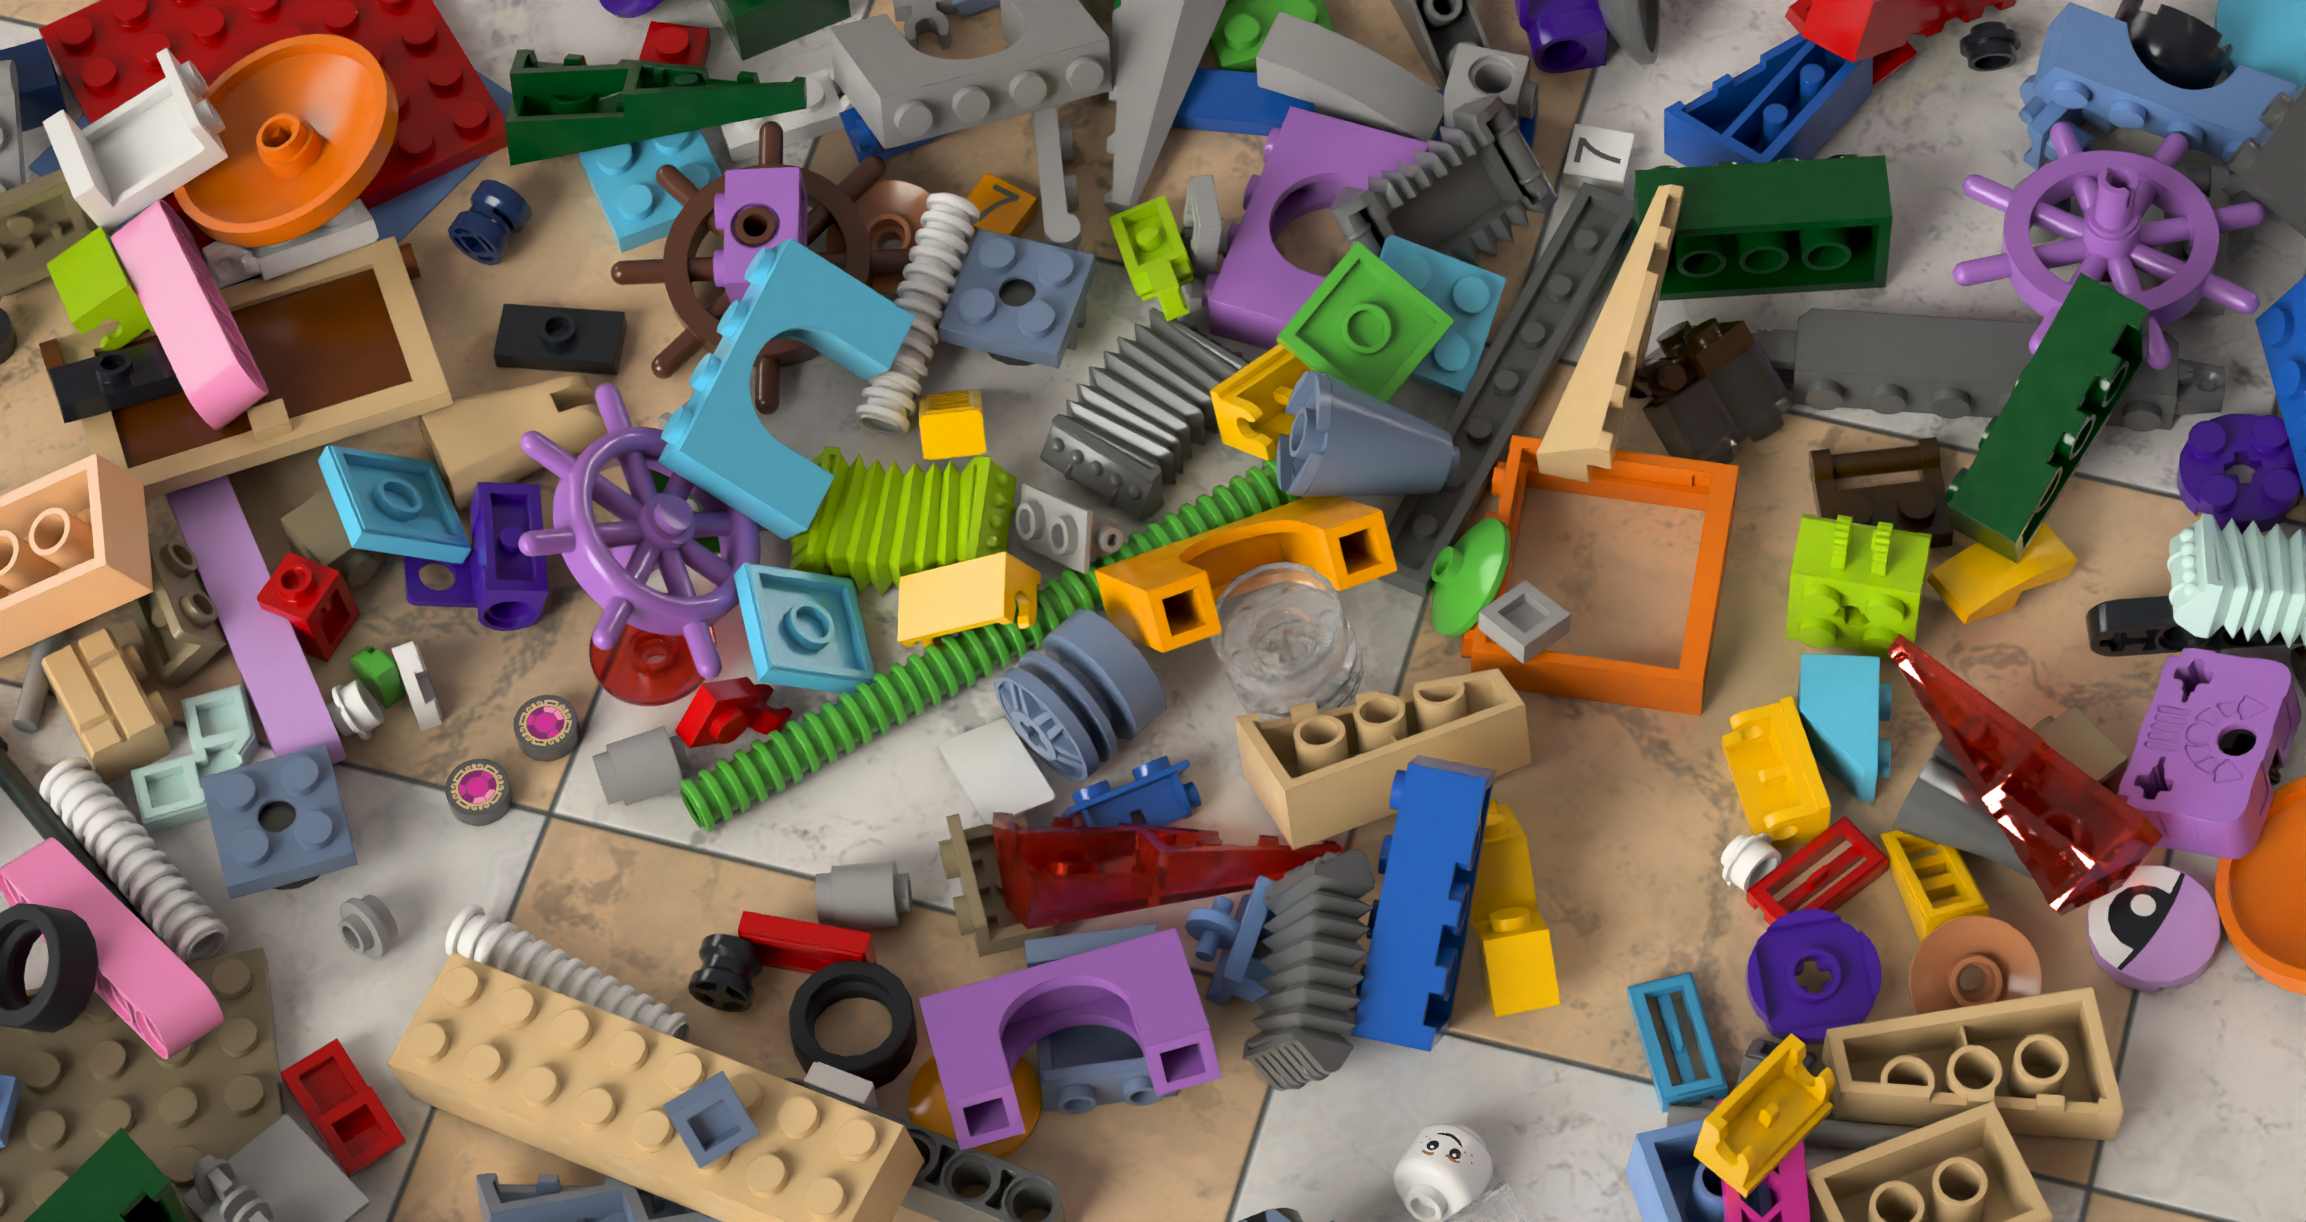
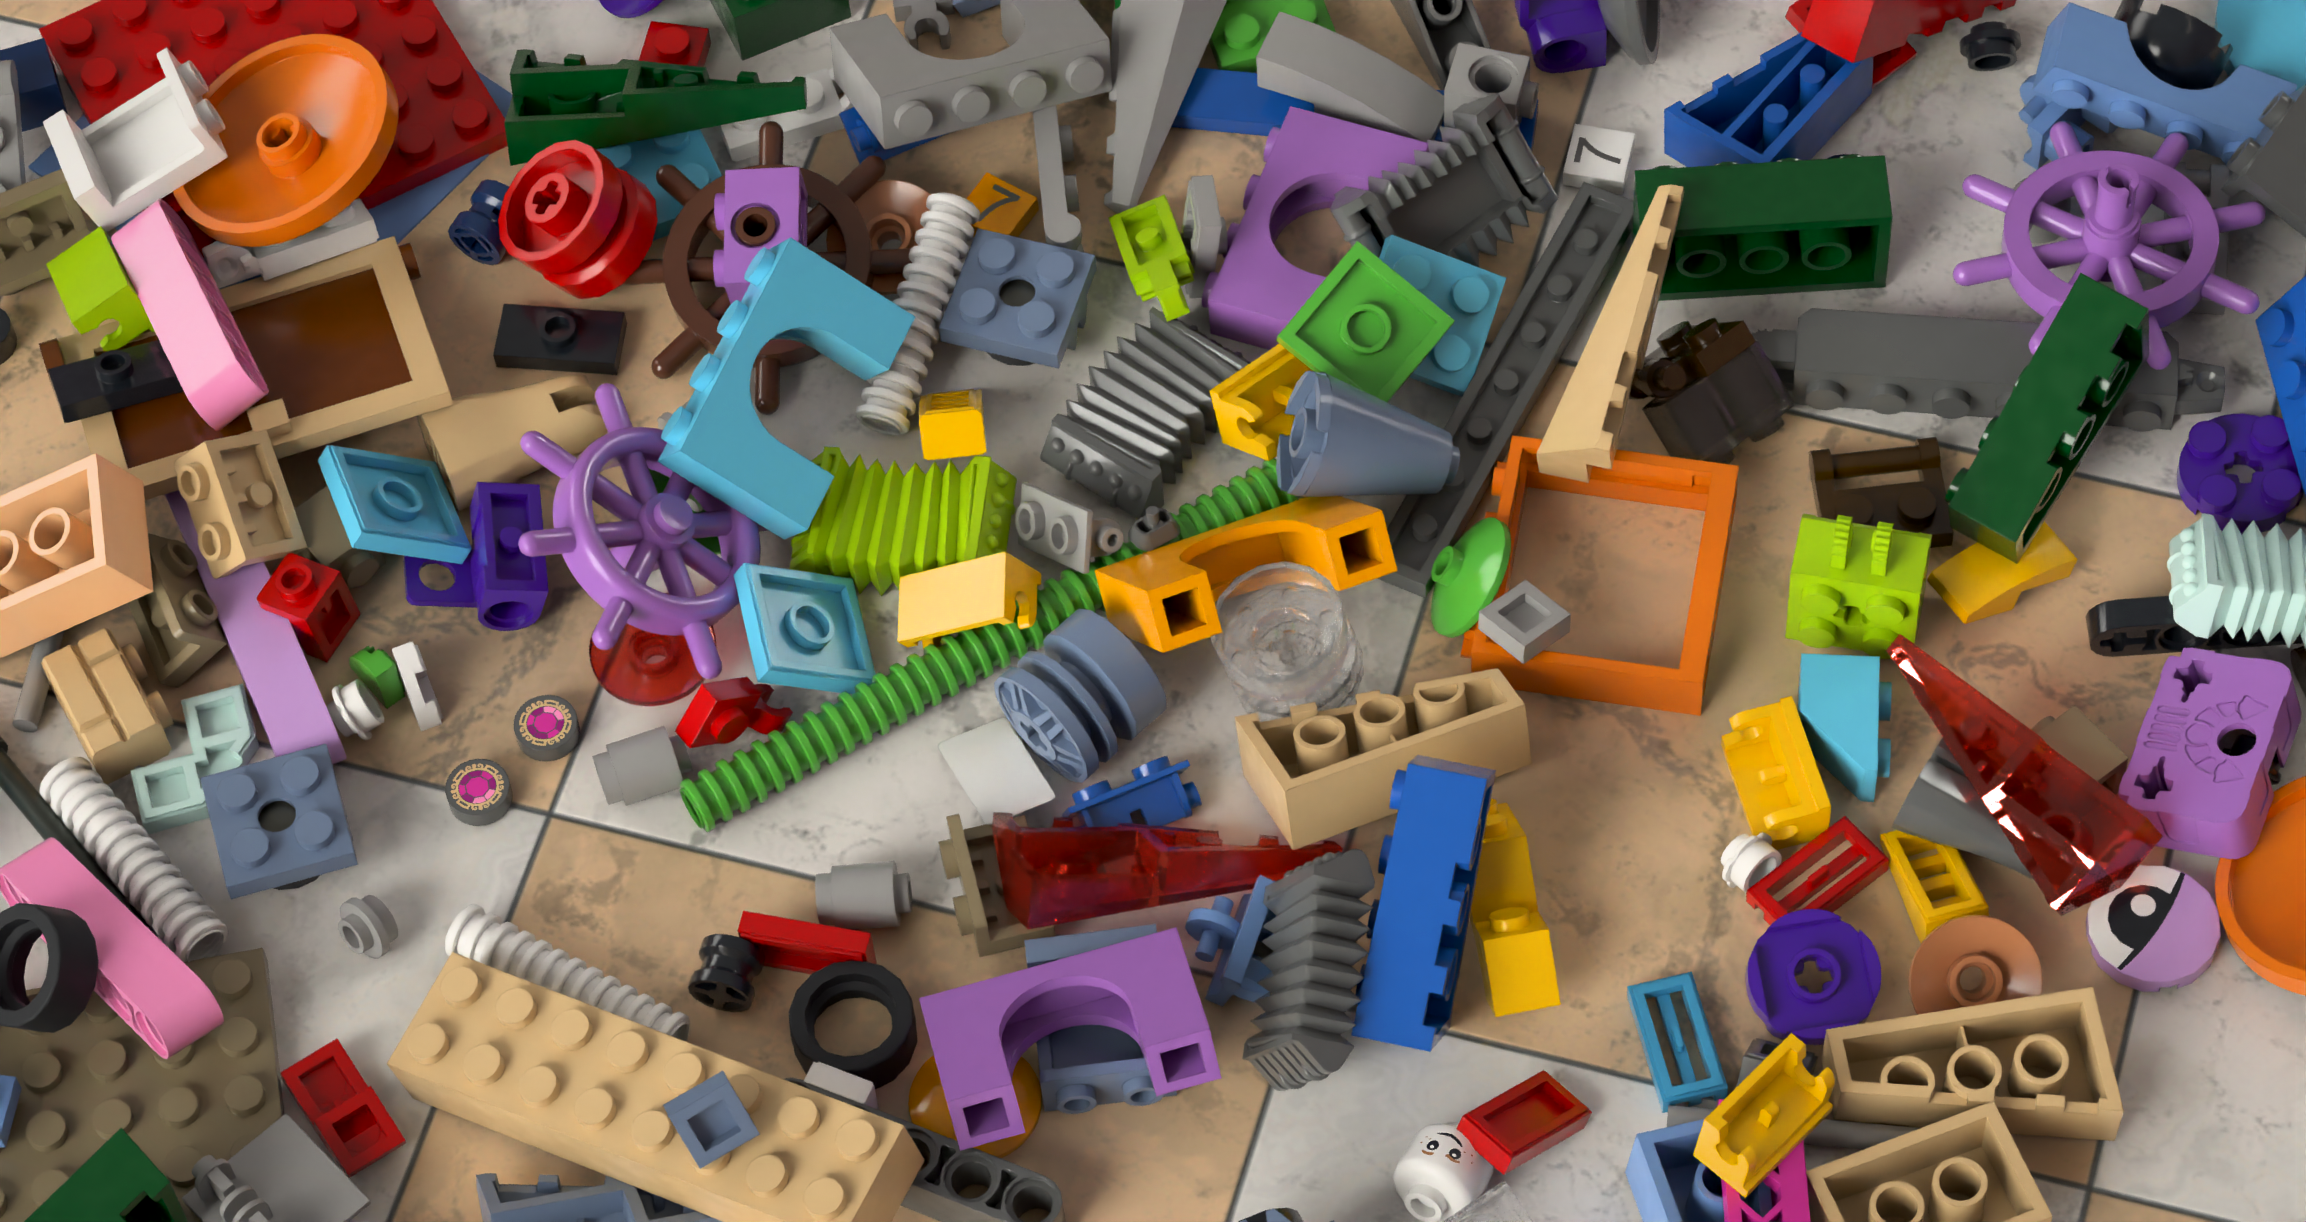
(238, 502): none -> tan bracket
(578, 219): none -> red wheel
(1153, 529): none -> dark grey rock
(1524, 1122): none -> red tile

